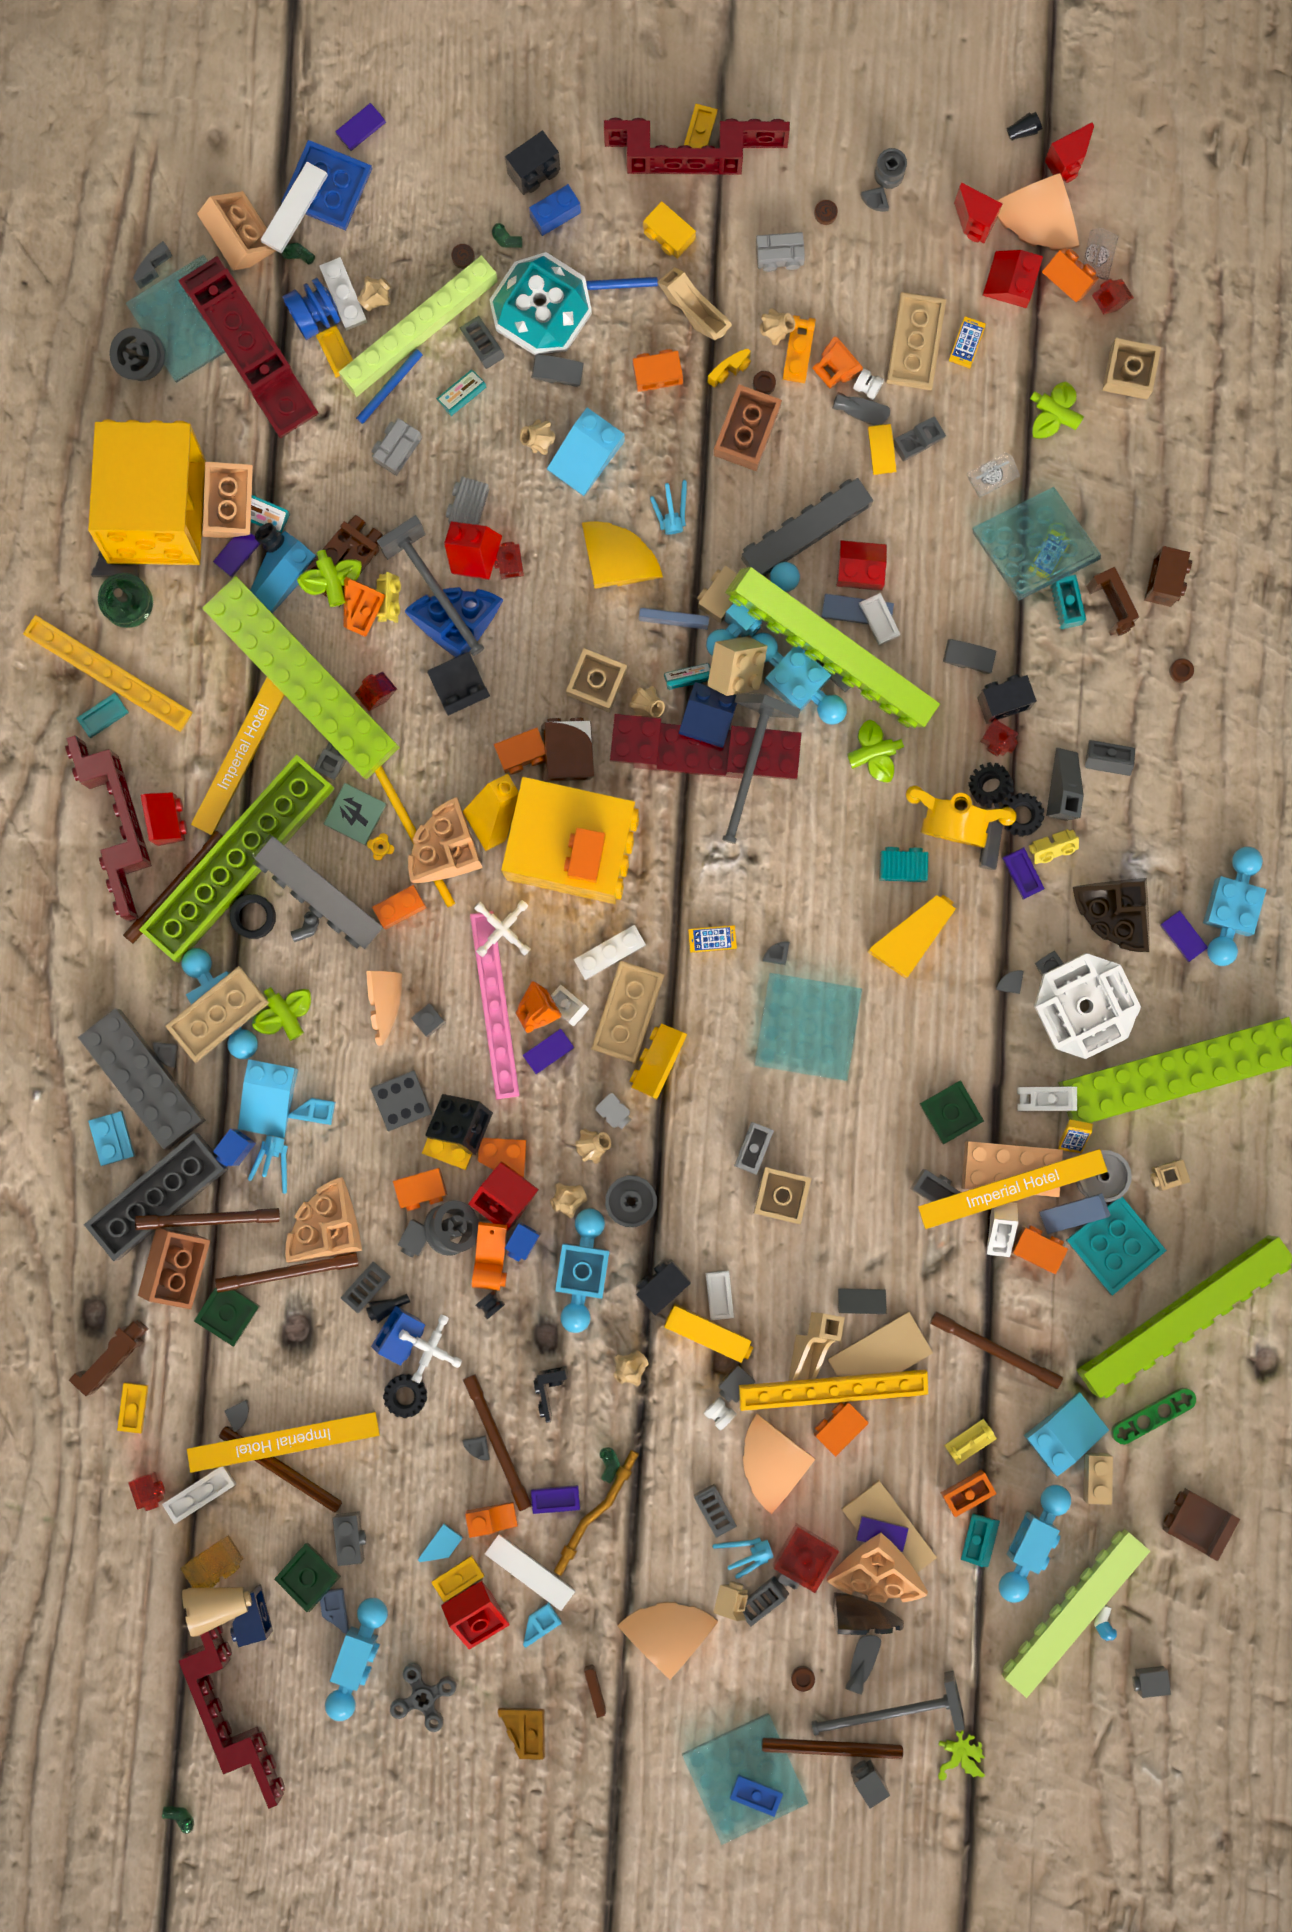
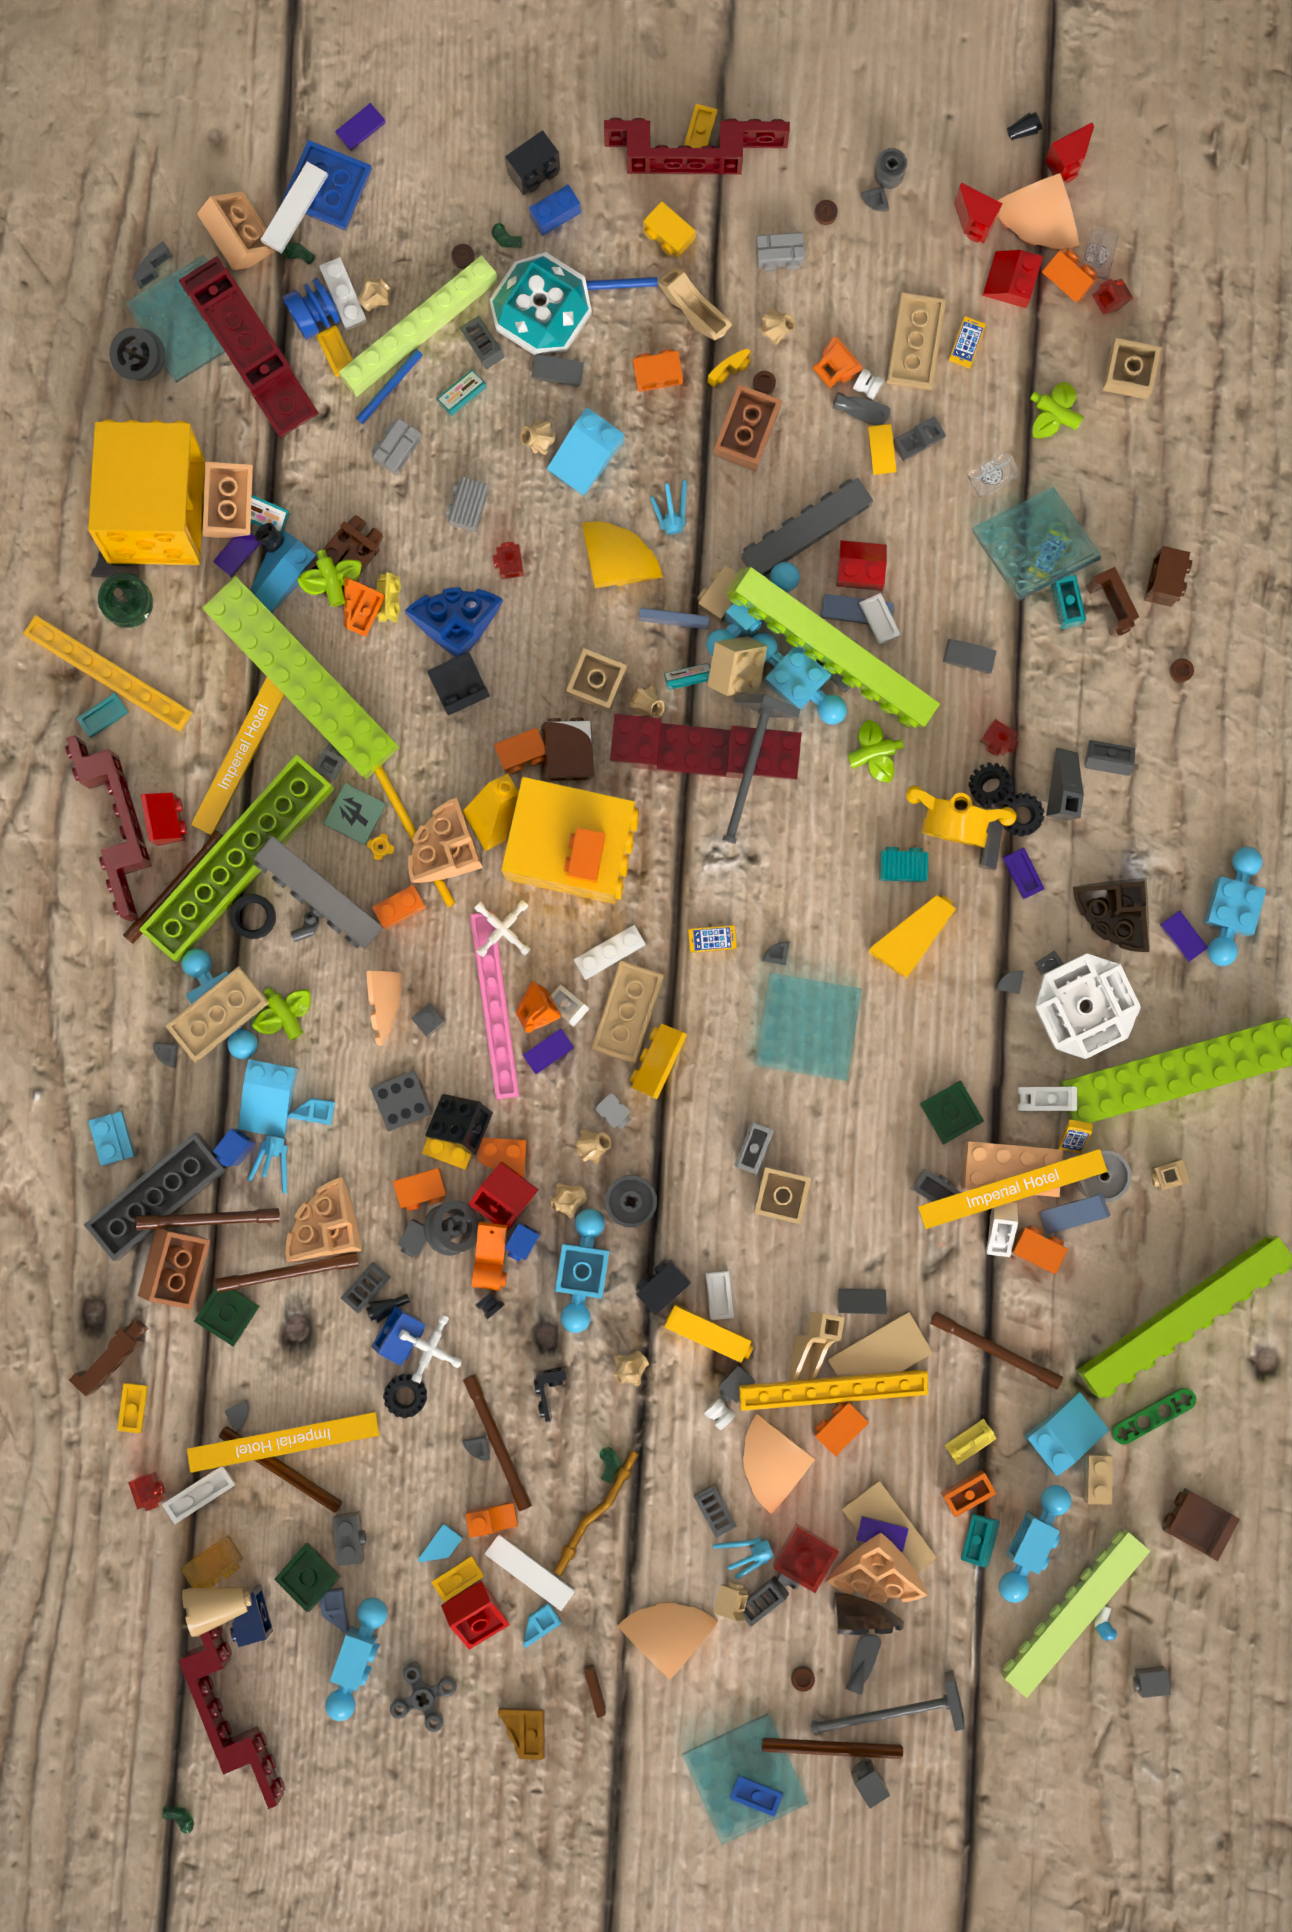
(141, 1078): dark grey brick -> none
(375, 690): clear red brick -> none
(403, 538): dark grey tile -> none
(471, 549): red slope -> none
(555, 1499): dark purple tile -> none
(708, 715): dark blue slope -> none
(799, 351): light orange plate -> none
(961, 1751): lime piece -> none
(1006, 699): black brick -> none
(1064, 844): light yellow hinge -> none
(1116, 1246): teal plate -> none

